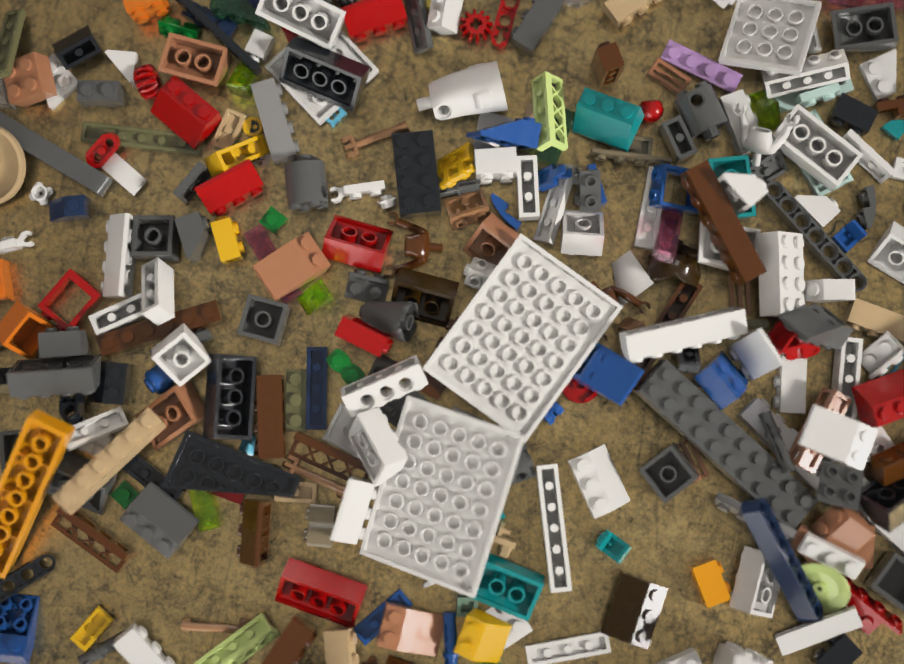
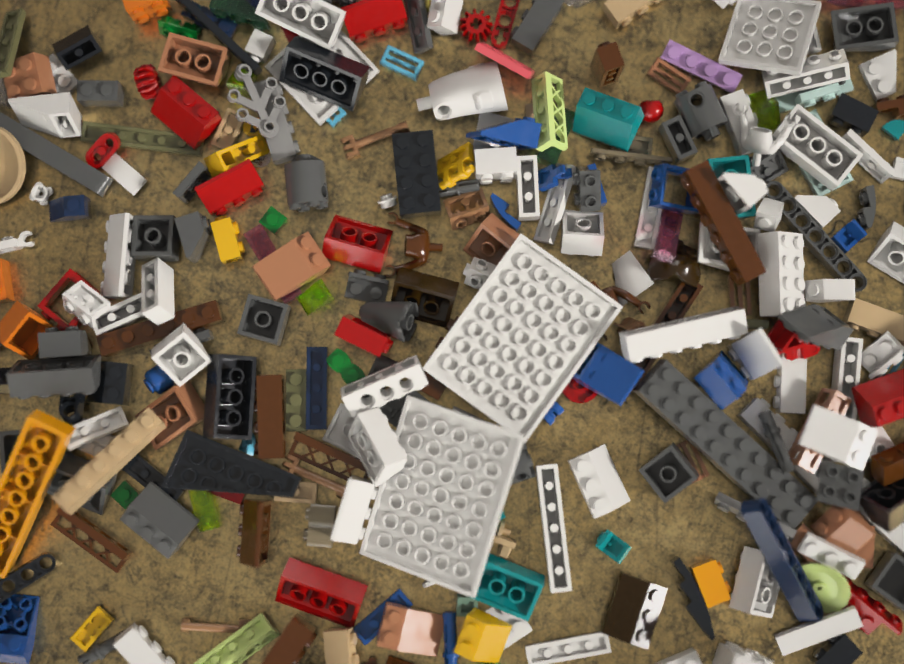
(49, 113): none -> white slope
(85, 303): none -> white bracket
(125, 62): white slope -> none
(257, 103): none -> light grey plant
(357, 190): white plate -> none
(417, 70): none -> medium azure tile
(505, 60): none -> coral tile
(689, 360): black plate -> none
(695, 604): none -> black slope
(768, 215): none -> white brick

